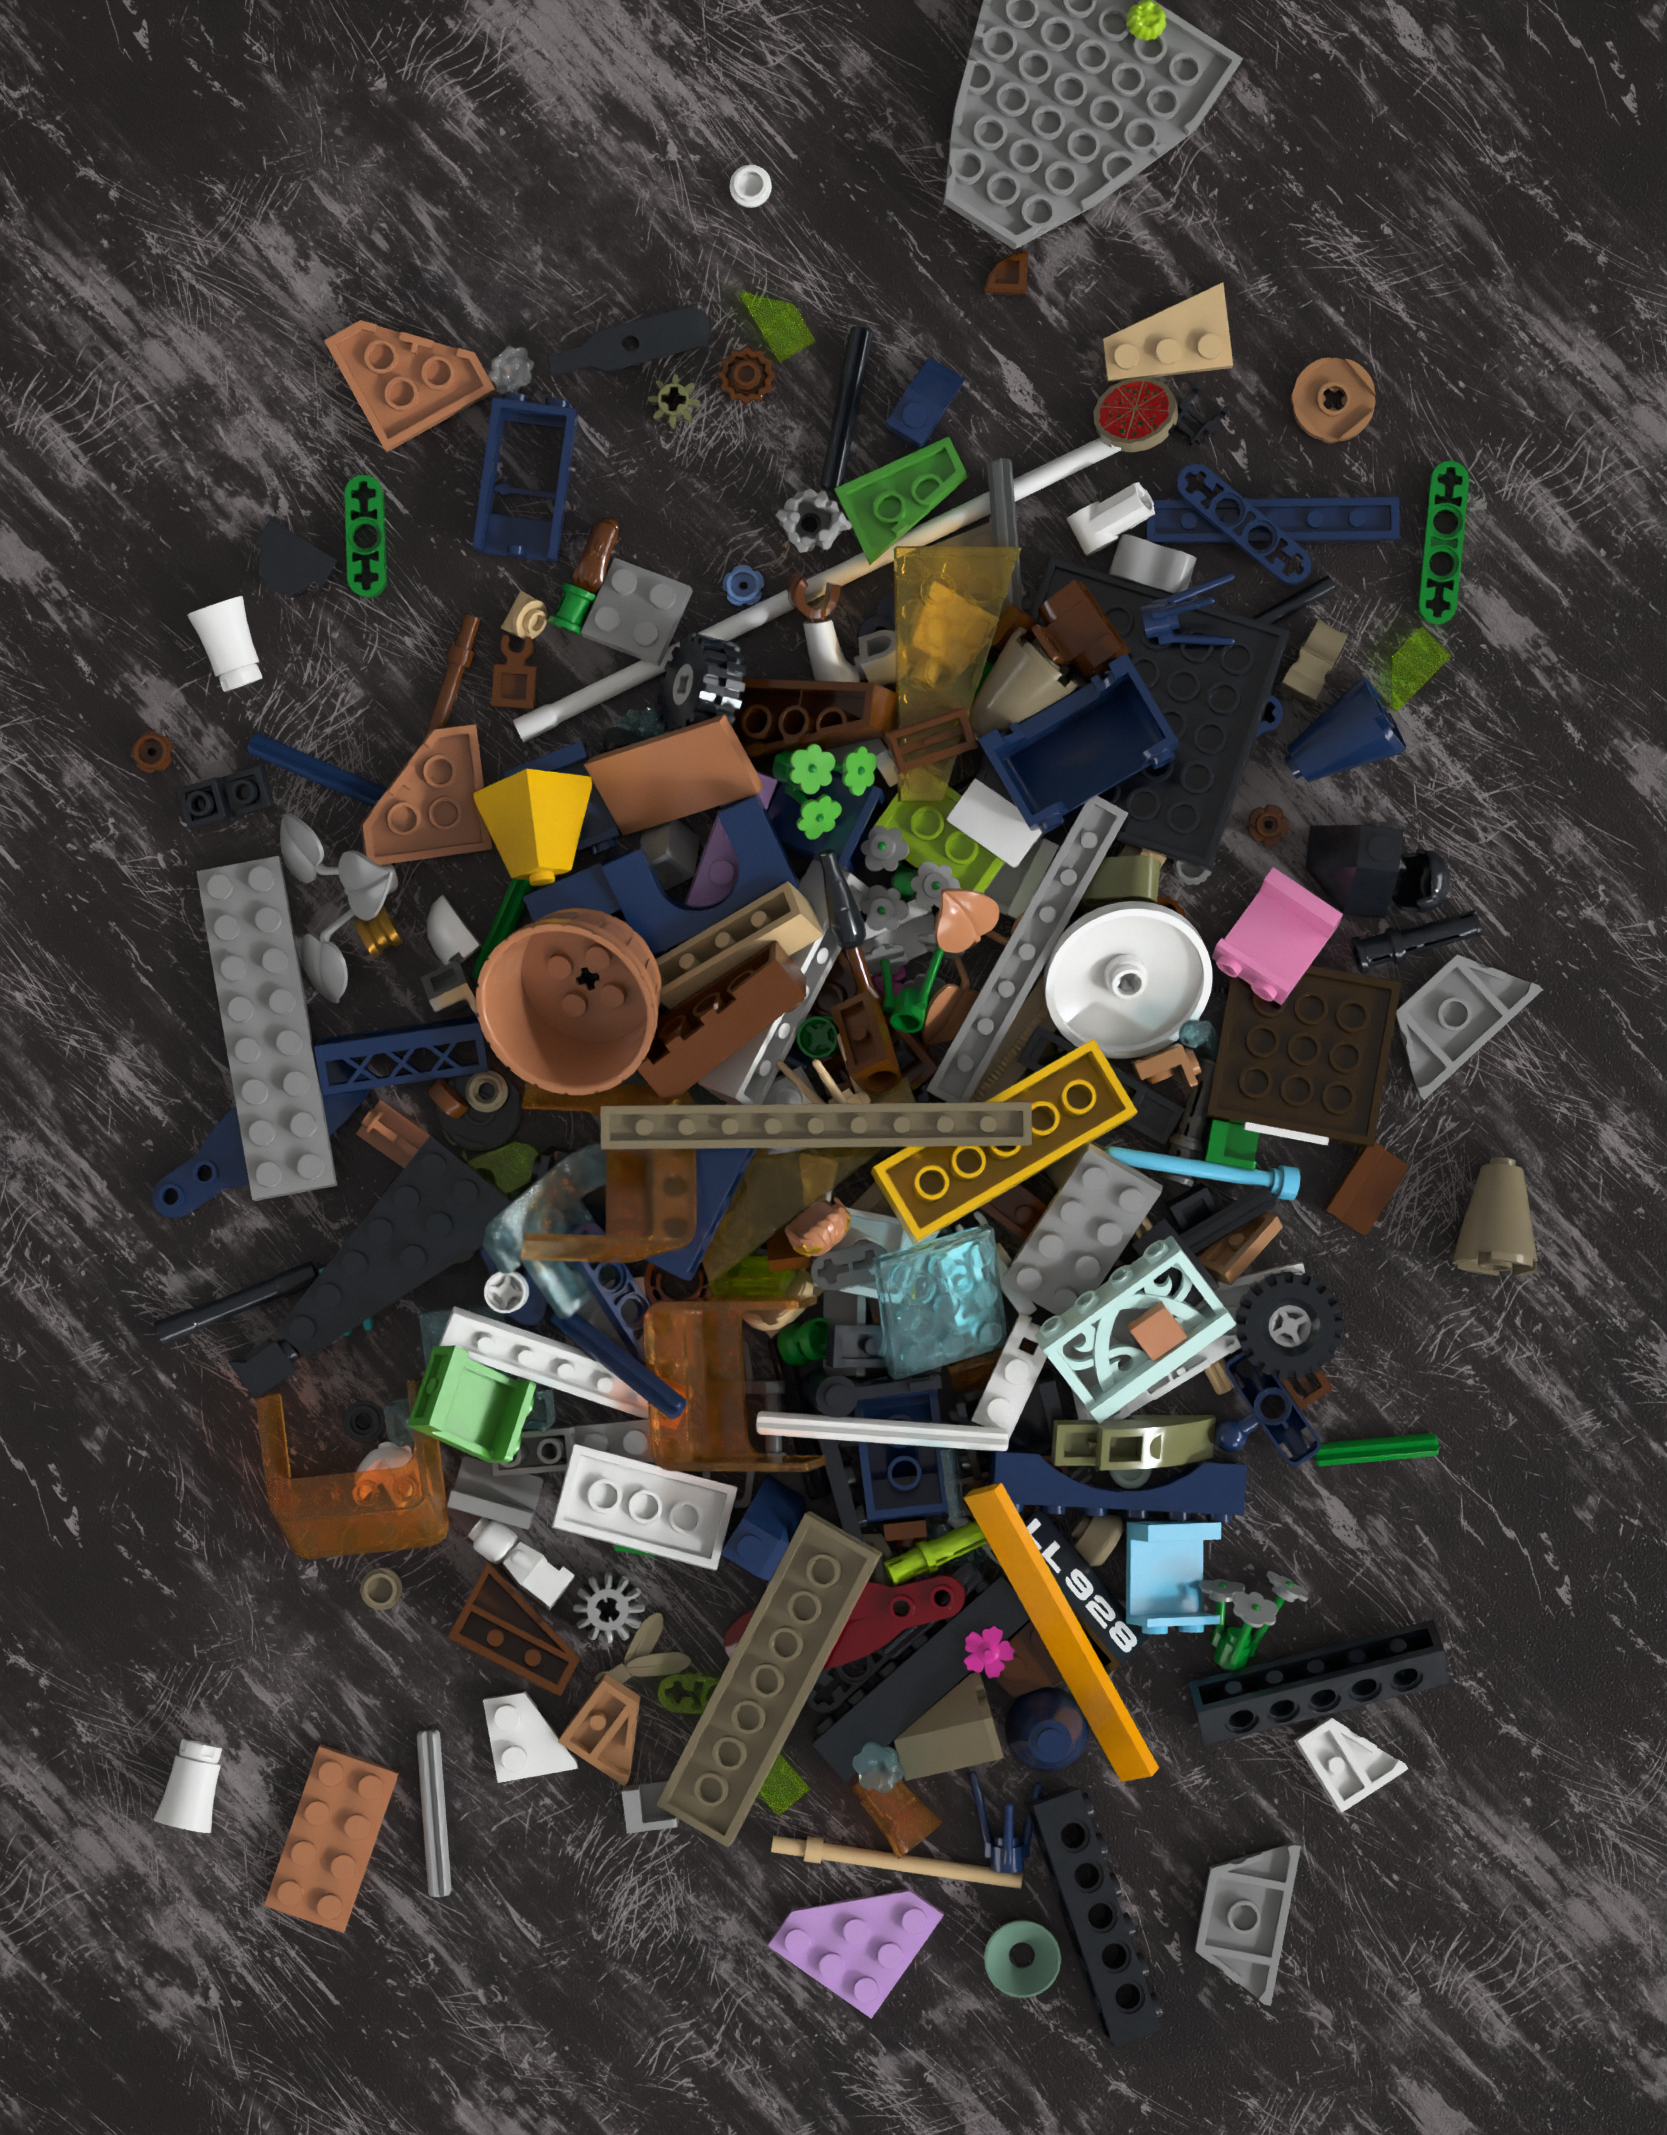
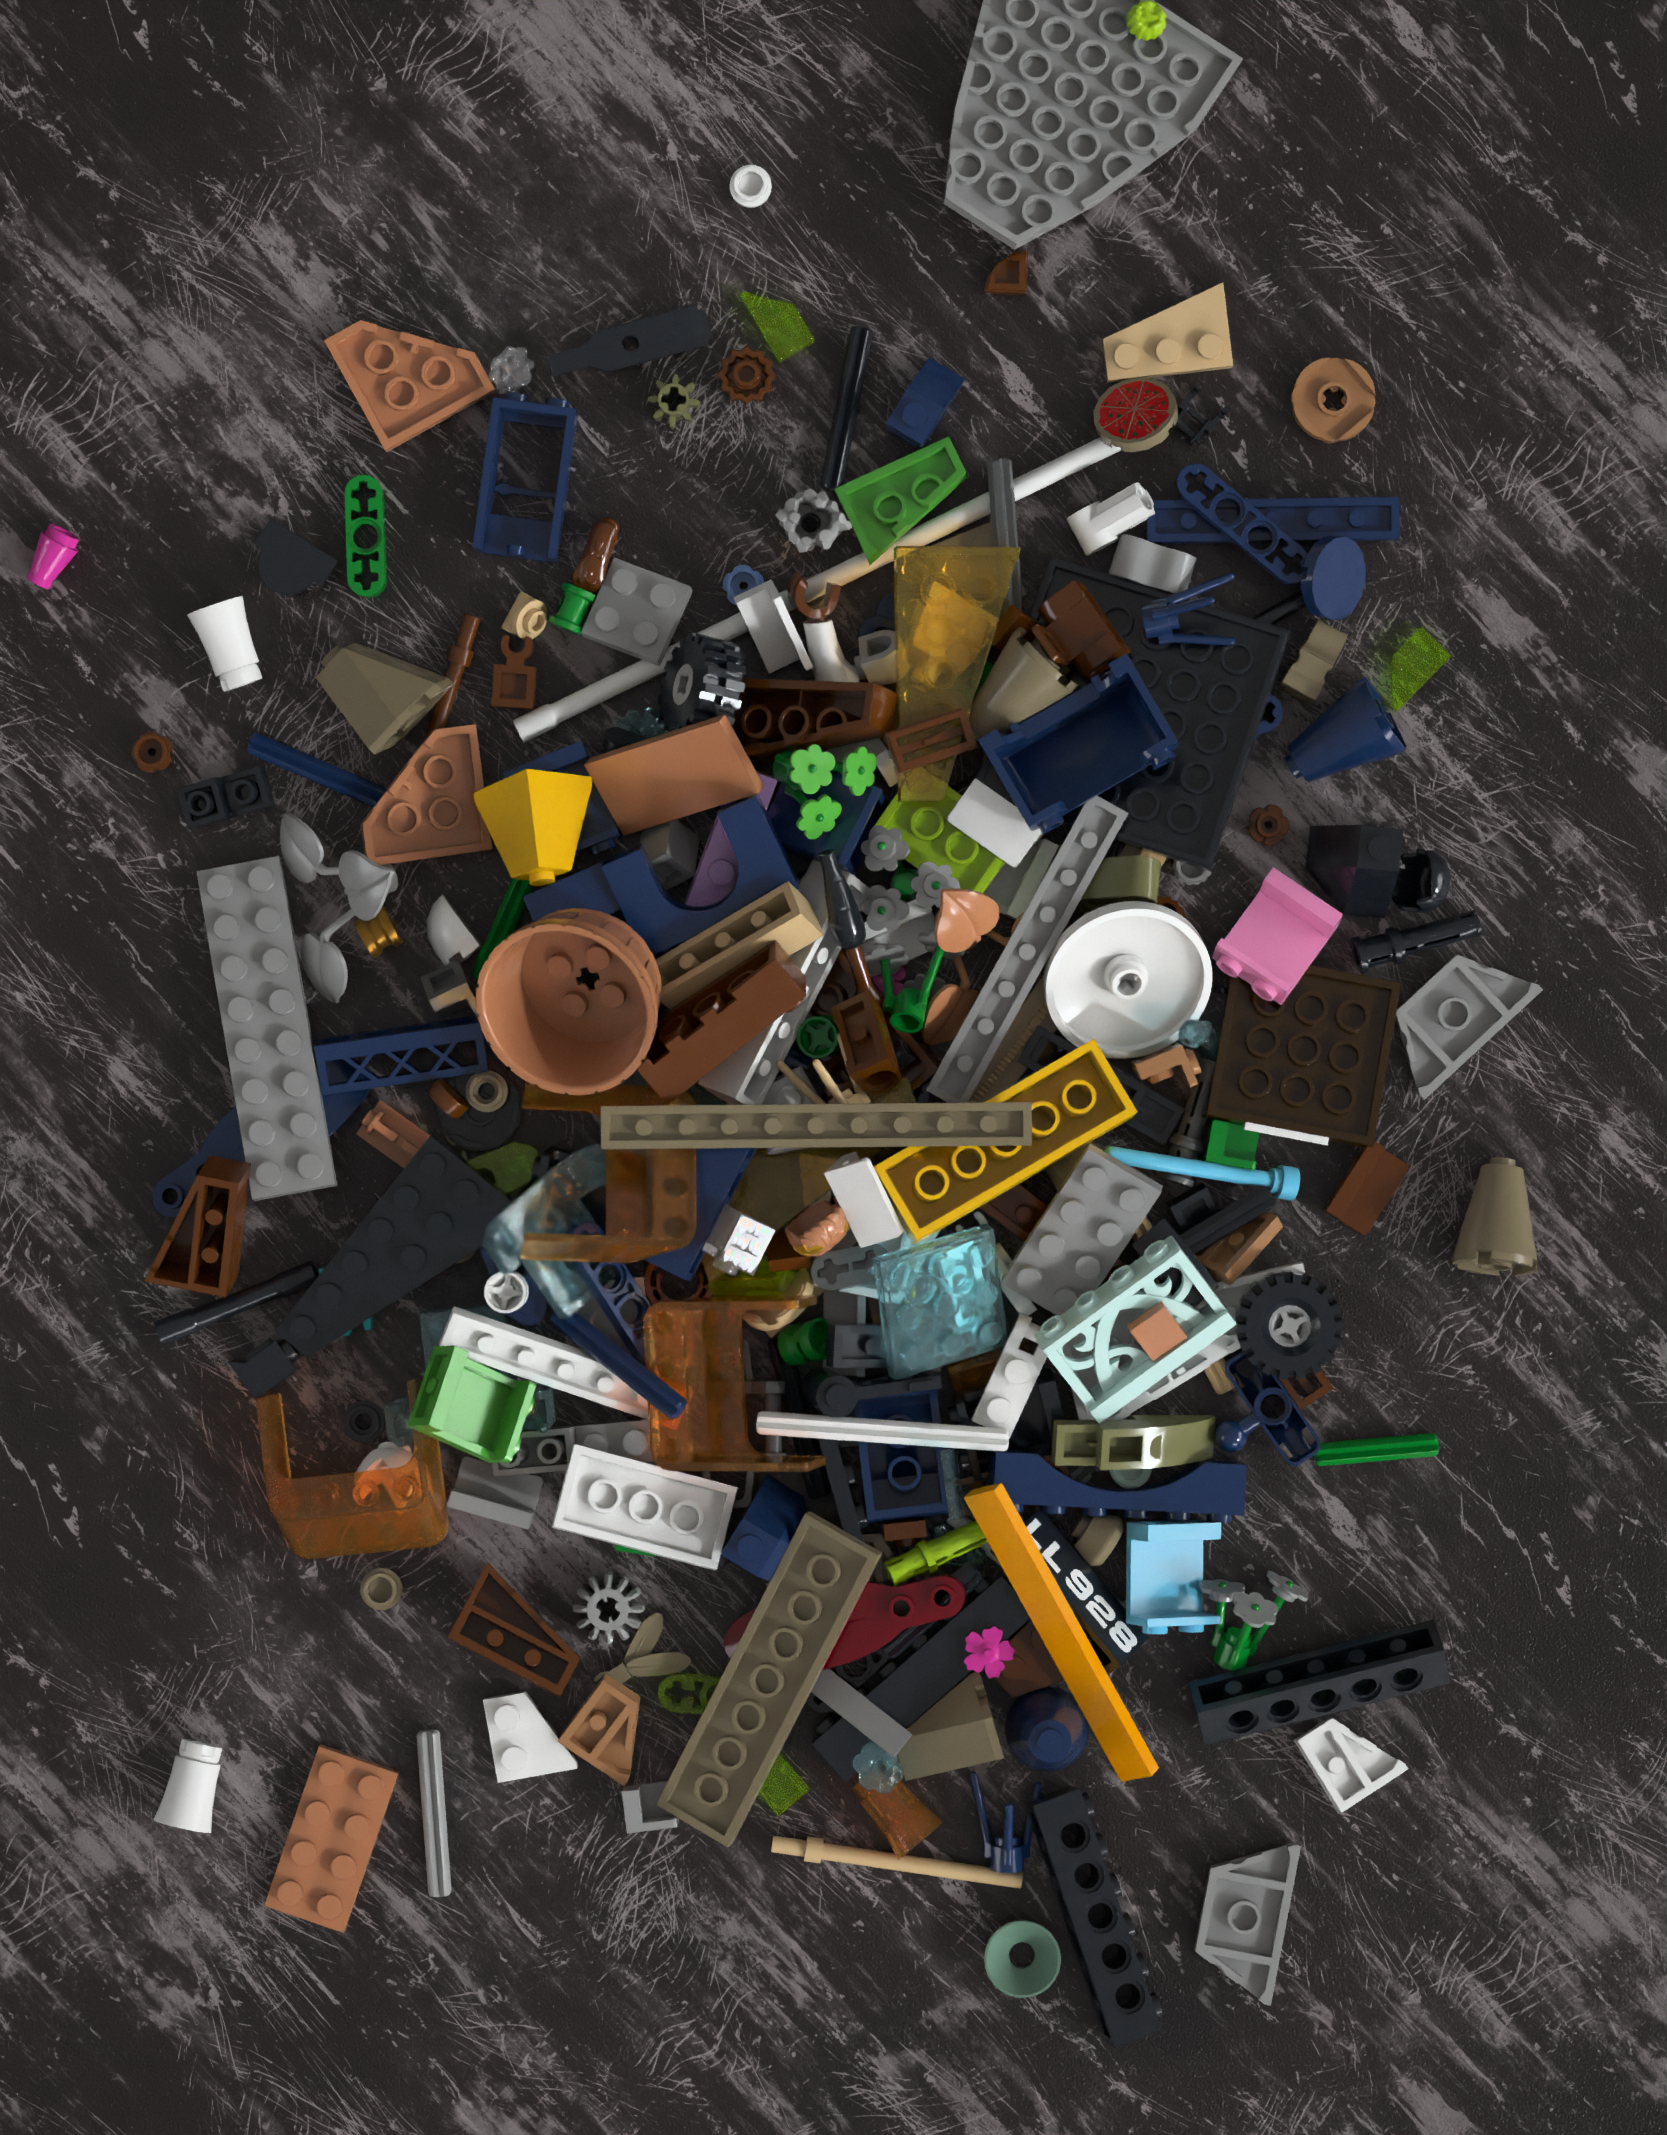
(52, 554): none -> dark pink cone
(207, 1234): none -> reddish brown wedge
(379, 693): none -> dark tan slope
(523, 1564): white piece -> none
(738, 1241): none -> brick
(771, 627): none -> white panel
(858, 1943): lavender plate -> none
(860, 1712): none -> light grey sticker
(863, 1200): none -> white panel
(1333, 577): none -> dark blue tile
(1446, 543): green beam -> none

